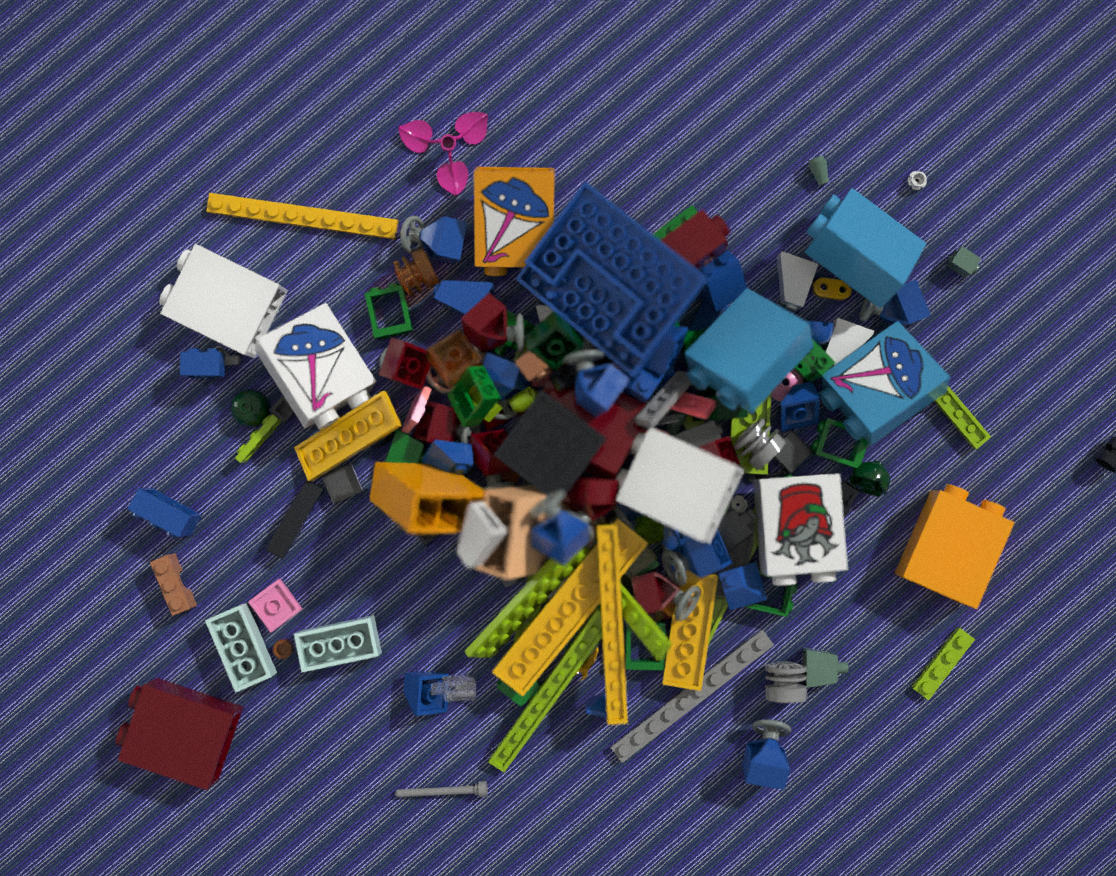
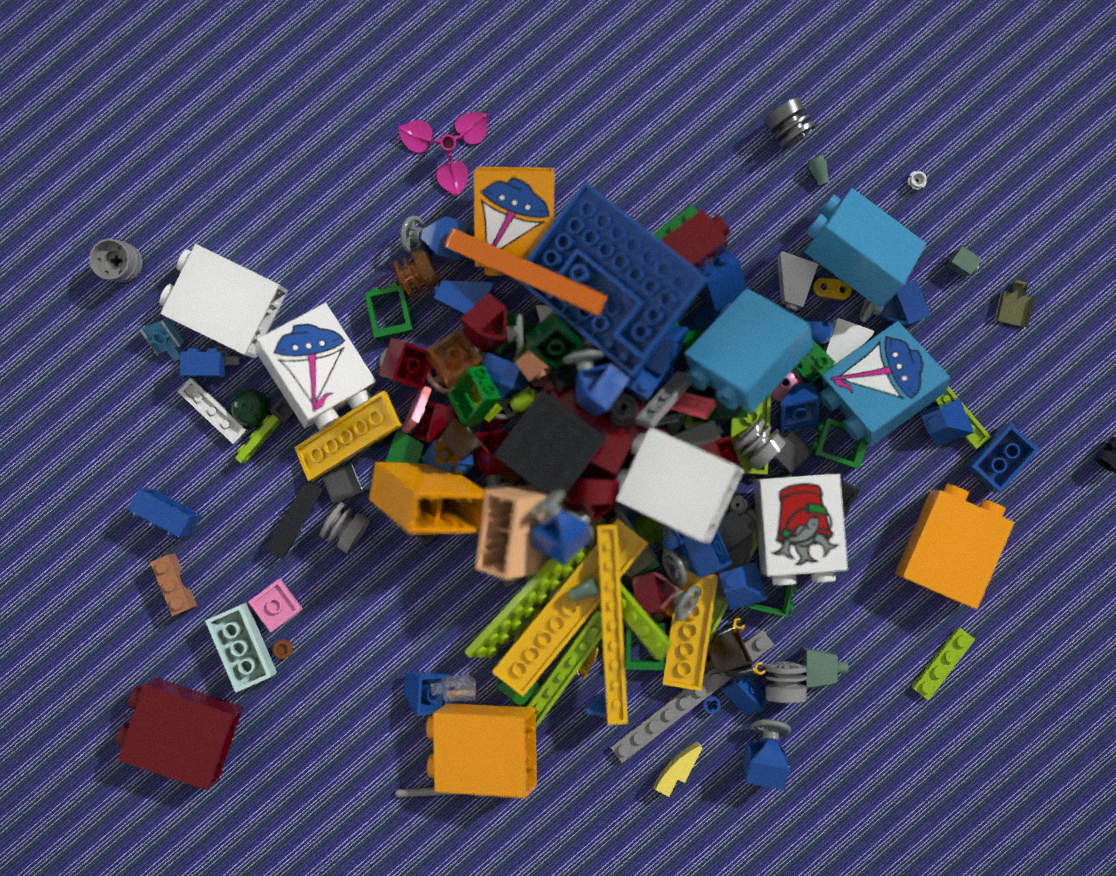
(106, 256): none -> light grey wheel
(163, 337): none -> dark azure piece
(212, 410): none -> white plate
(302, 216): yellow plate -> none
(337, 643): light aqua brick -> none
(345, 528): none -> light grey wheel
(456, 444): none -> dark brown torso
(479, 535): white slope -> none
(483, 750): none -> light orange brick
(526, 271): none -> orange beam
(576, 268): none -> blue bush
(585, 589): none -> sand green cone
(622, 411): none -> black wheel
(677, 769): none -> light yellow slope
(712, 710): none -> blue bush
(730, 654): none -> dark brown torso
(746, 695): none -> blue panel
(789, 122): none -> flat silver wheel
(871, 477): dark green cylinder -> none
(947, 422): none -> blue slope
(1001, 458): none -> blue brick
(1015, 307): none -> olive piece

